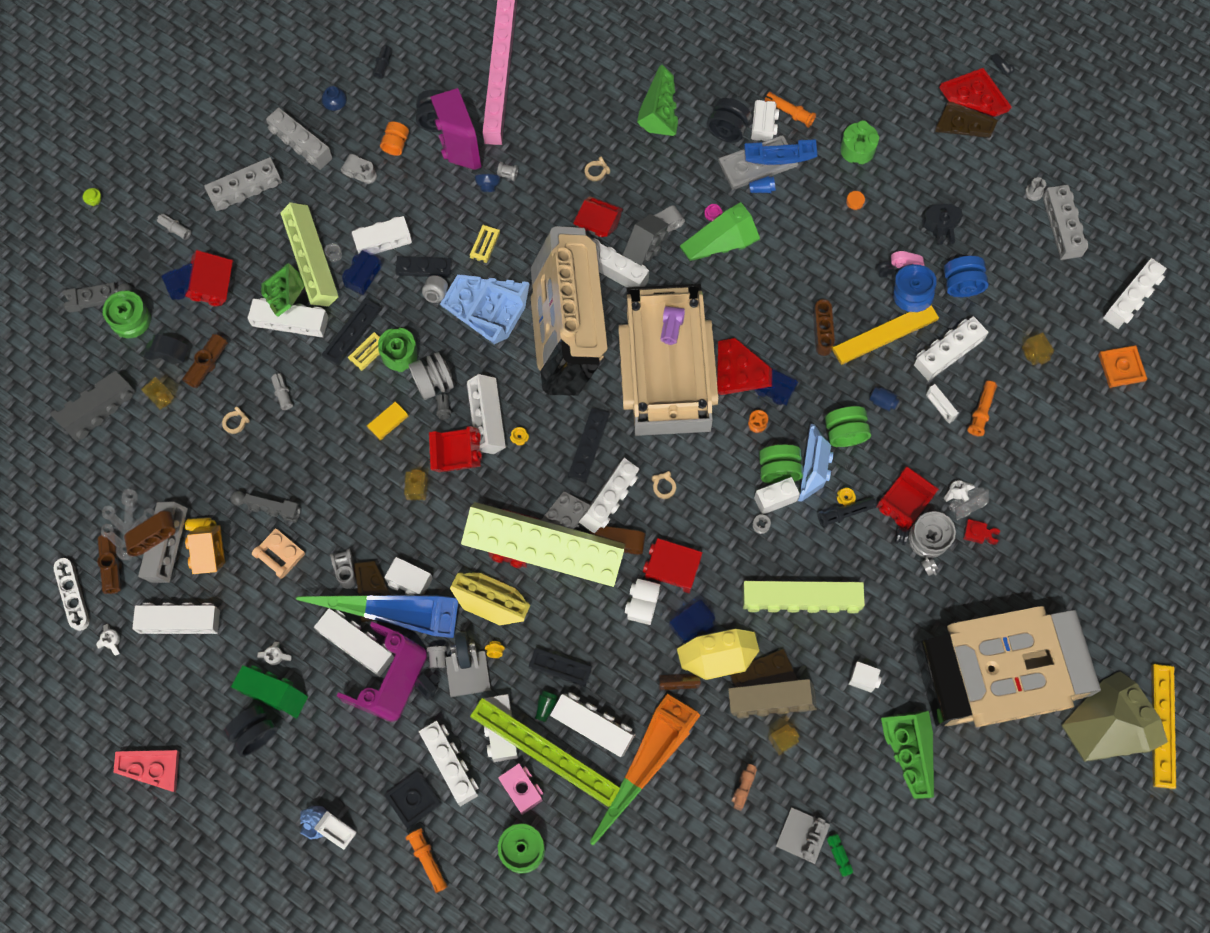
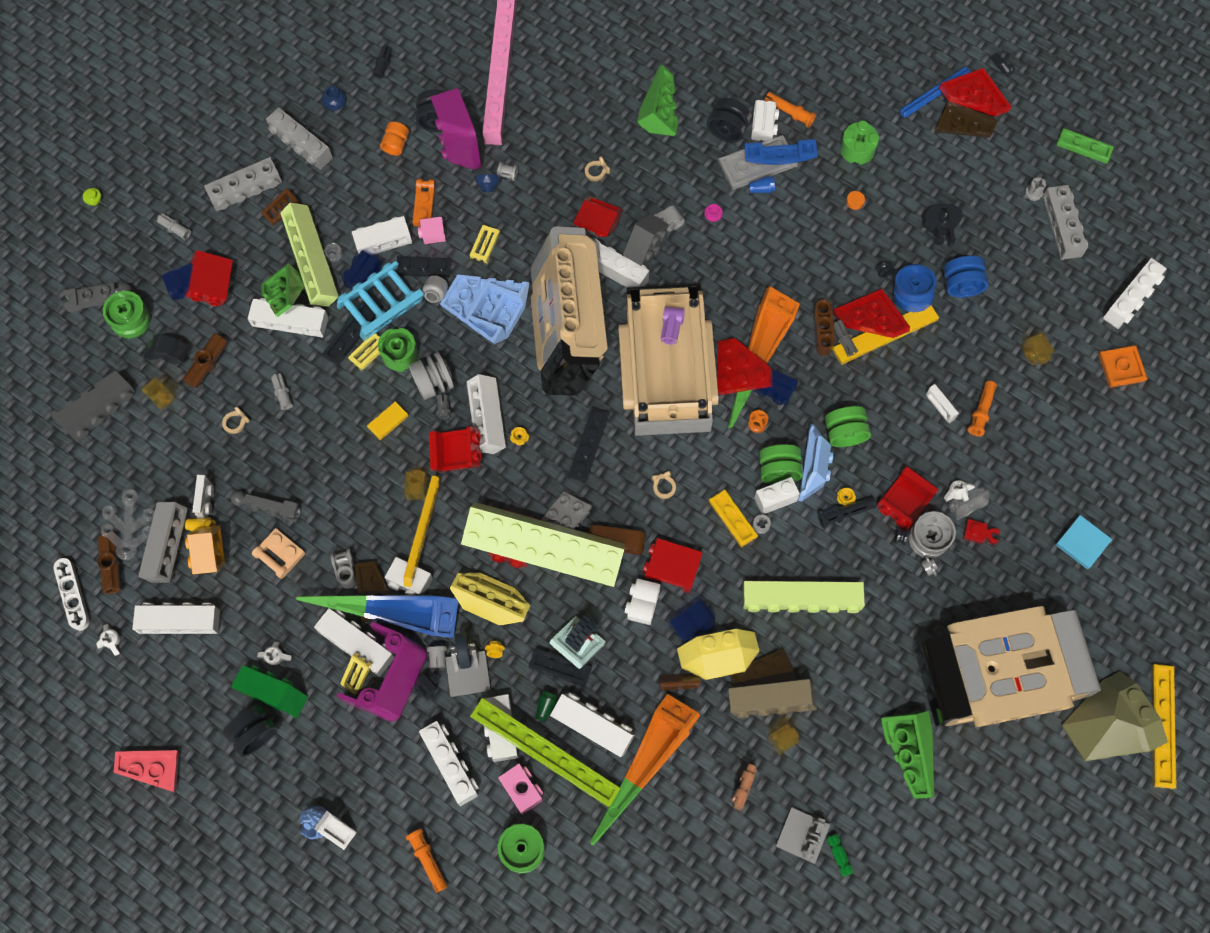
(149, 533): reddish brown beam -> none
(203, 493): none -> white plate
(282, 198): none -> reddish brown slope
(359, 169): light grey piece -> none
(361, 663): none -> light yellow tile
(382, 318): none -> medium azure fence
(412, 799): black tile -> none
(421, 532): none -> yellow tile
(423, 201): none -> orange plate
(432, 230): none -> bright pink brick
(579, 640): none -> light aqua plate
(608, 496): white brick -> none
(726, 232): bright green wedge -> none
(733, 518): none -> yellow tile
(770, 325): none -> orange plate
(845, 338): none -> dark grey axle
(865, 677): white brick -> none
(873, 315): none -> red plate
(884, 399): dark blue brick -> none
(902, 259): bright pink plate -> none
(929, 95): none -> blue axle
(950, 348): white brick -> none
(1083, 542): none -> medium azure tile
(1085, 146): none -> bright green tile

